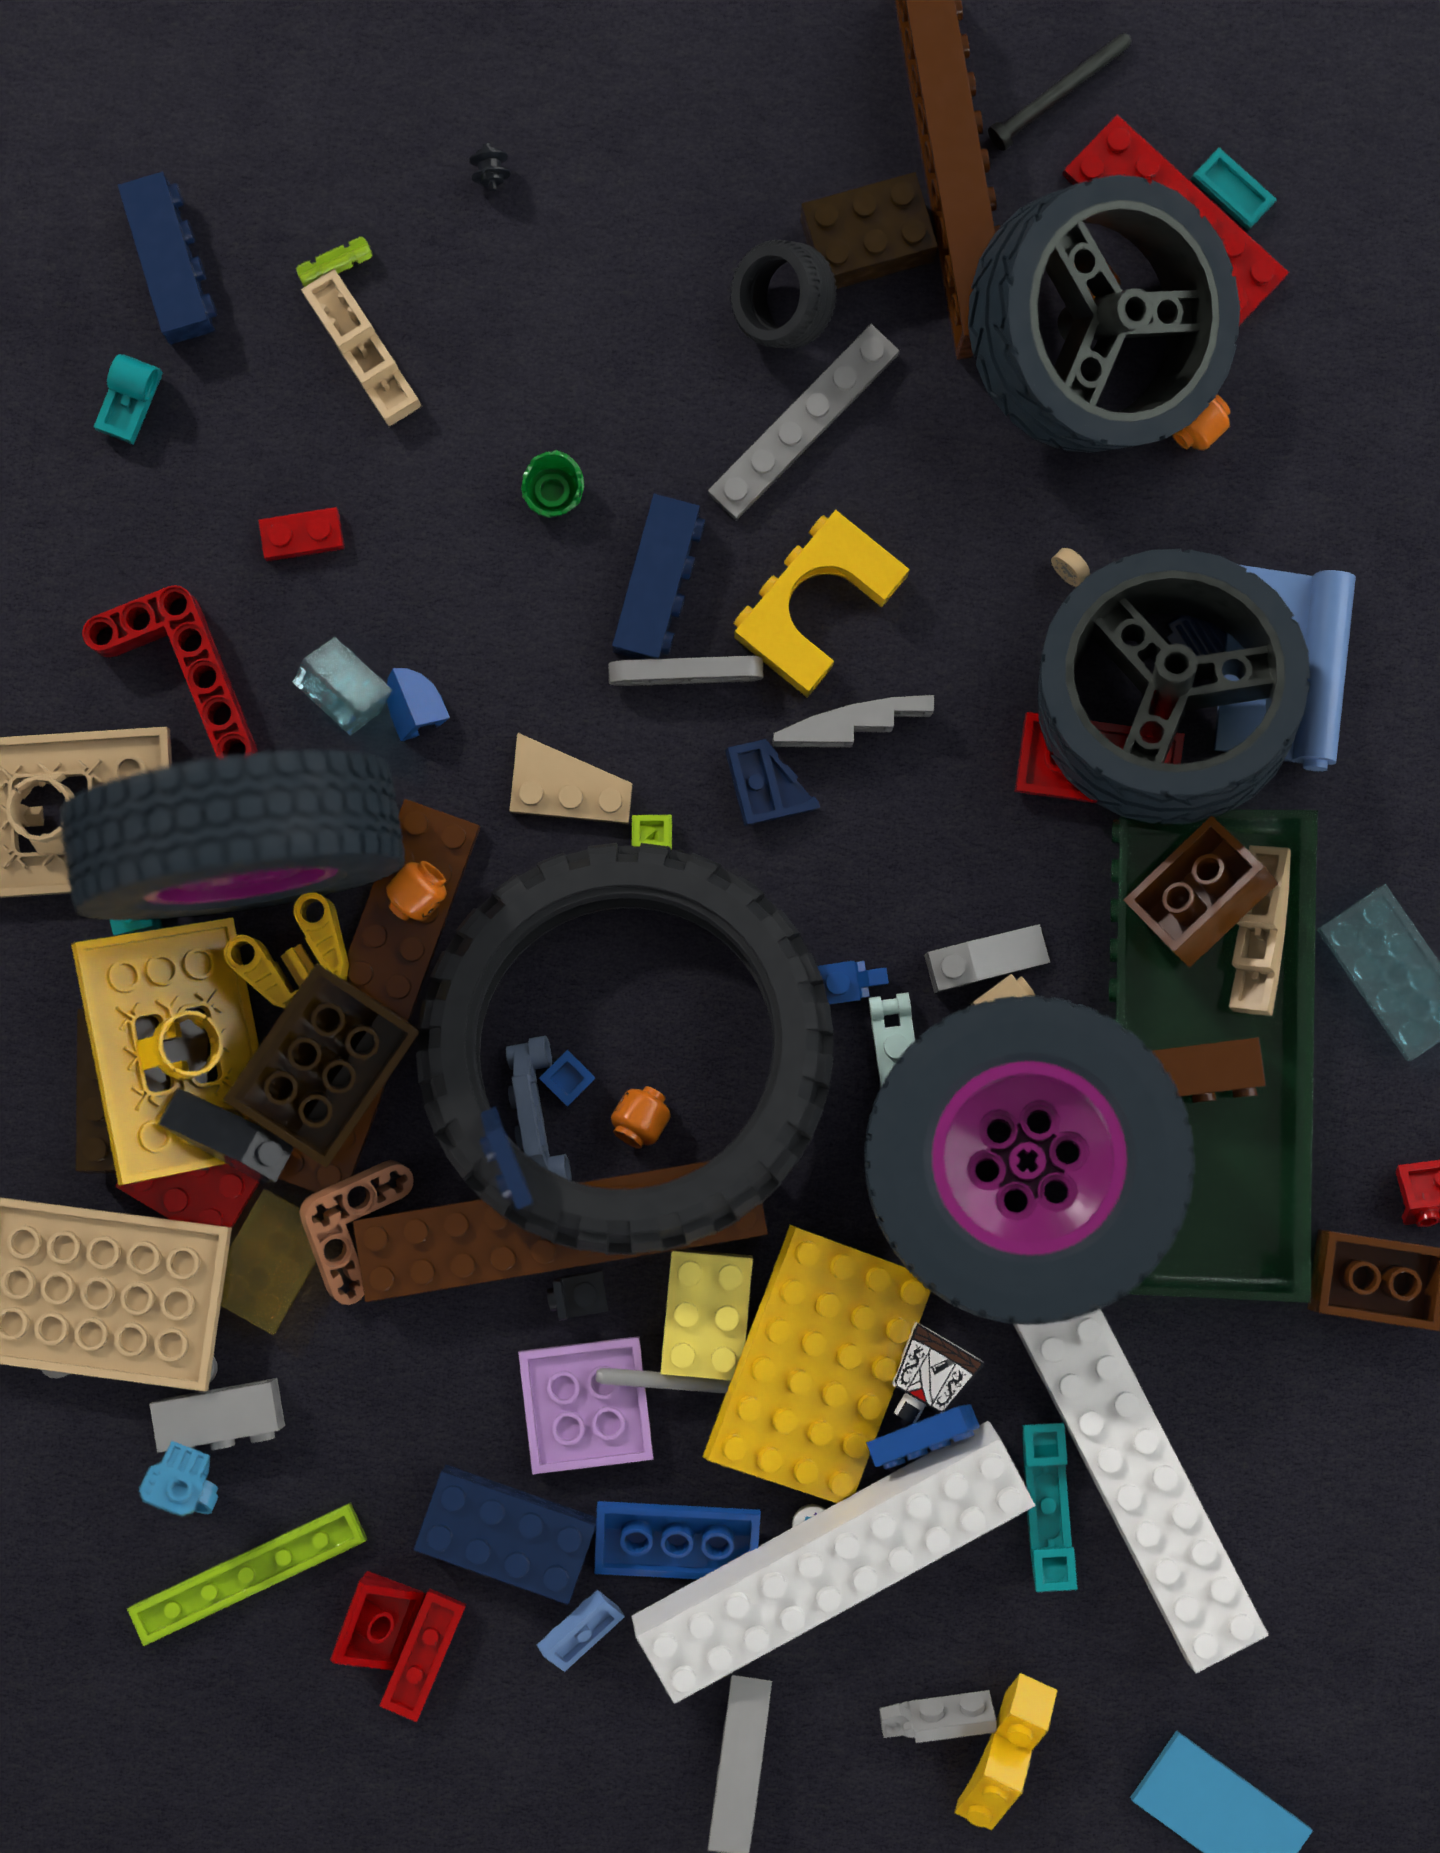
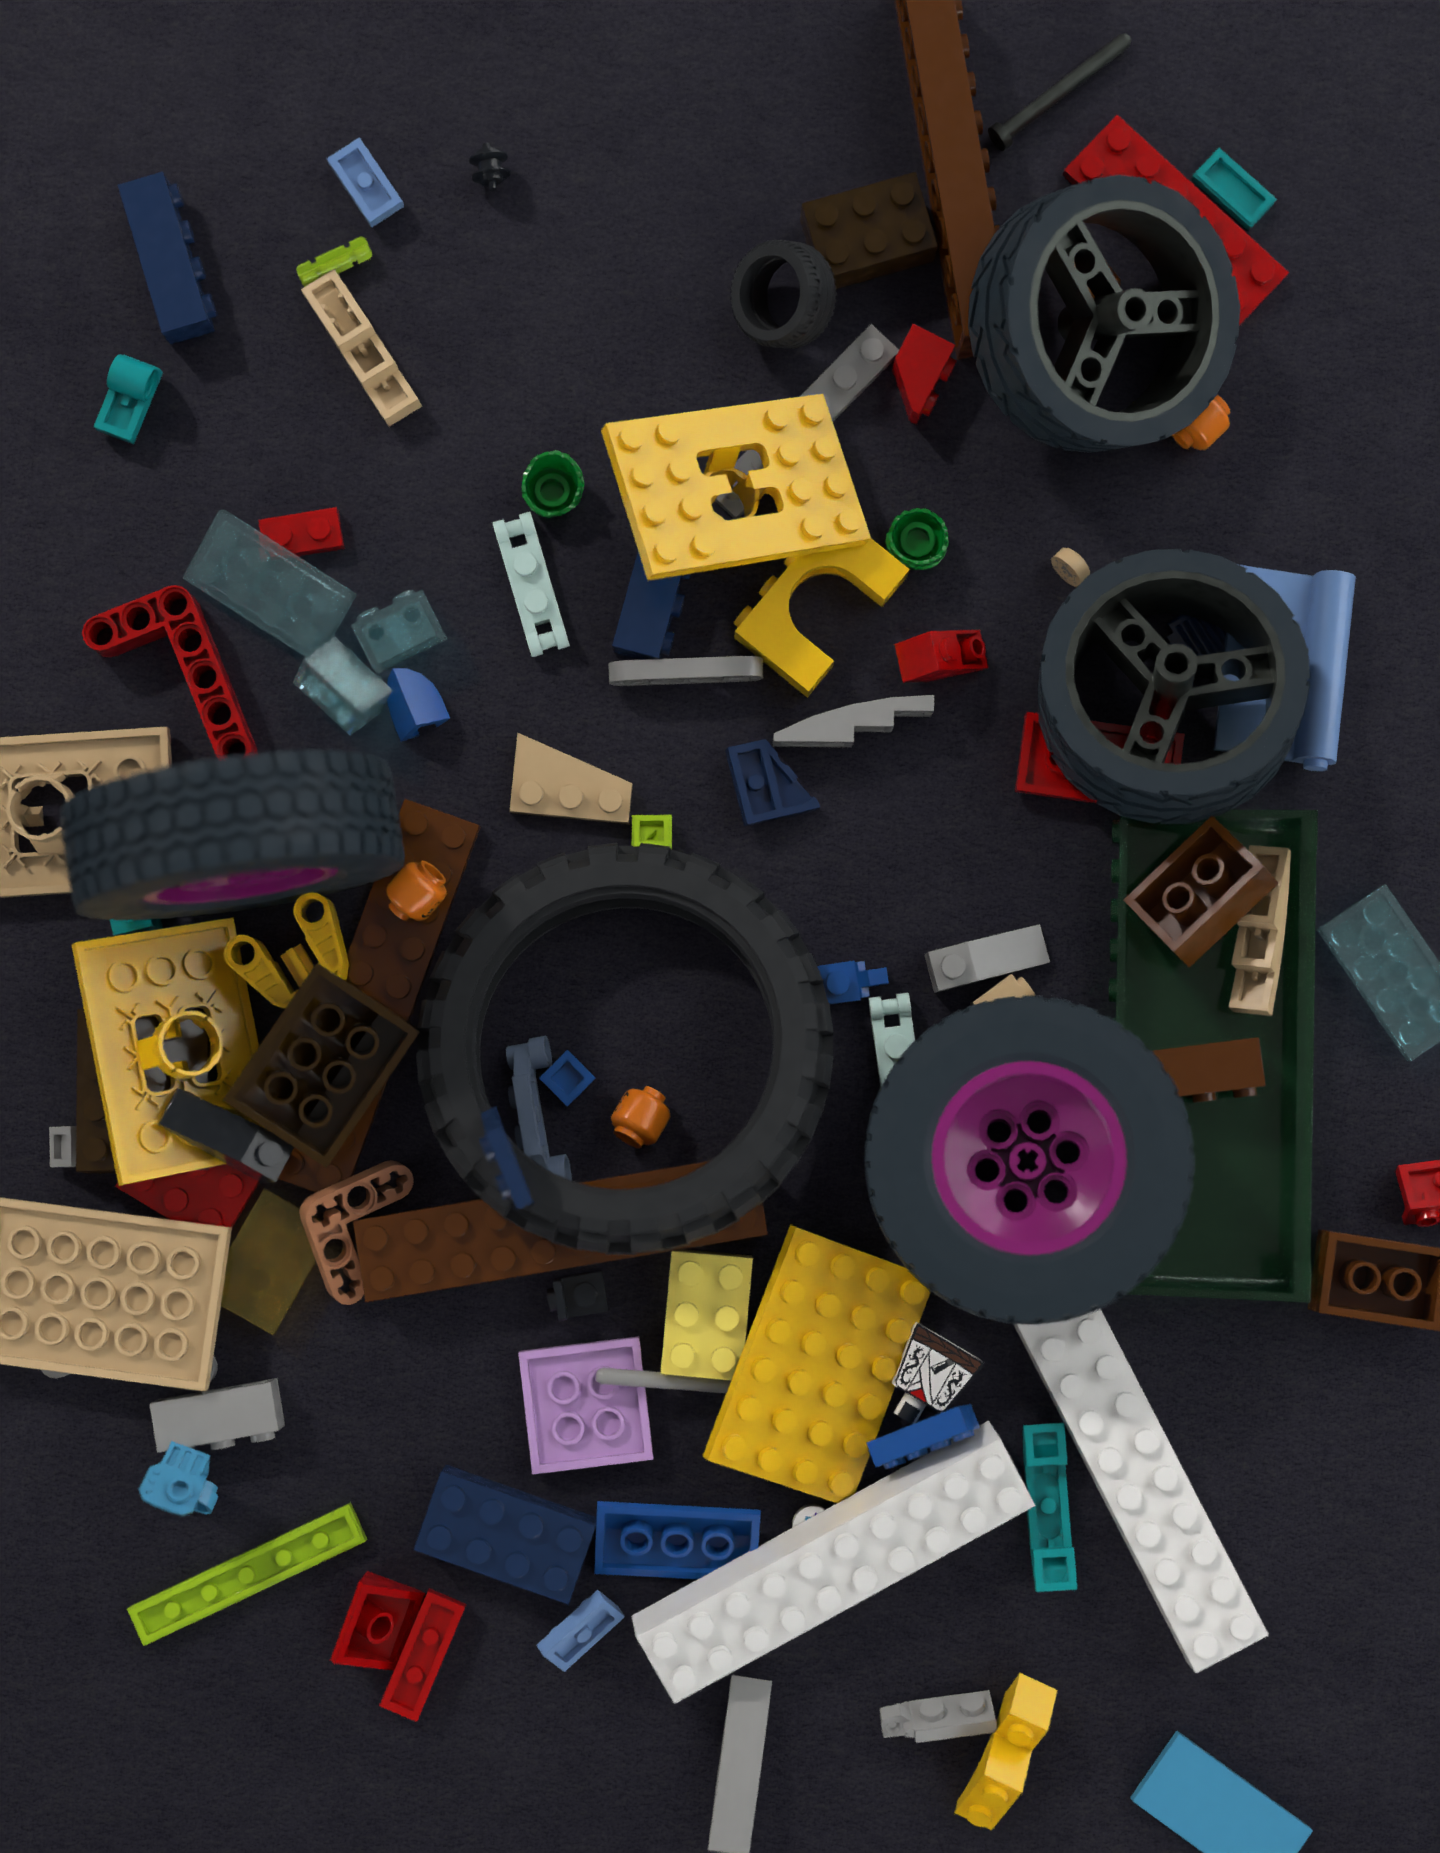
(62, 1146): none -> light grey plate
(268, 584): none -> clear light blue plate
(365, 182): none -> medium blue plate
(398, 630): none -> clear light blue brick
(531, 584): none -> light aqua plate
(673, 500): none -> yellow plate
(918, 539): none -> green hair
(919, 367): none -> red slope
(941, 655): none -> red slope

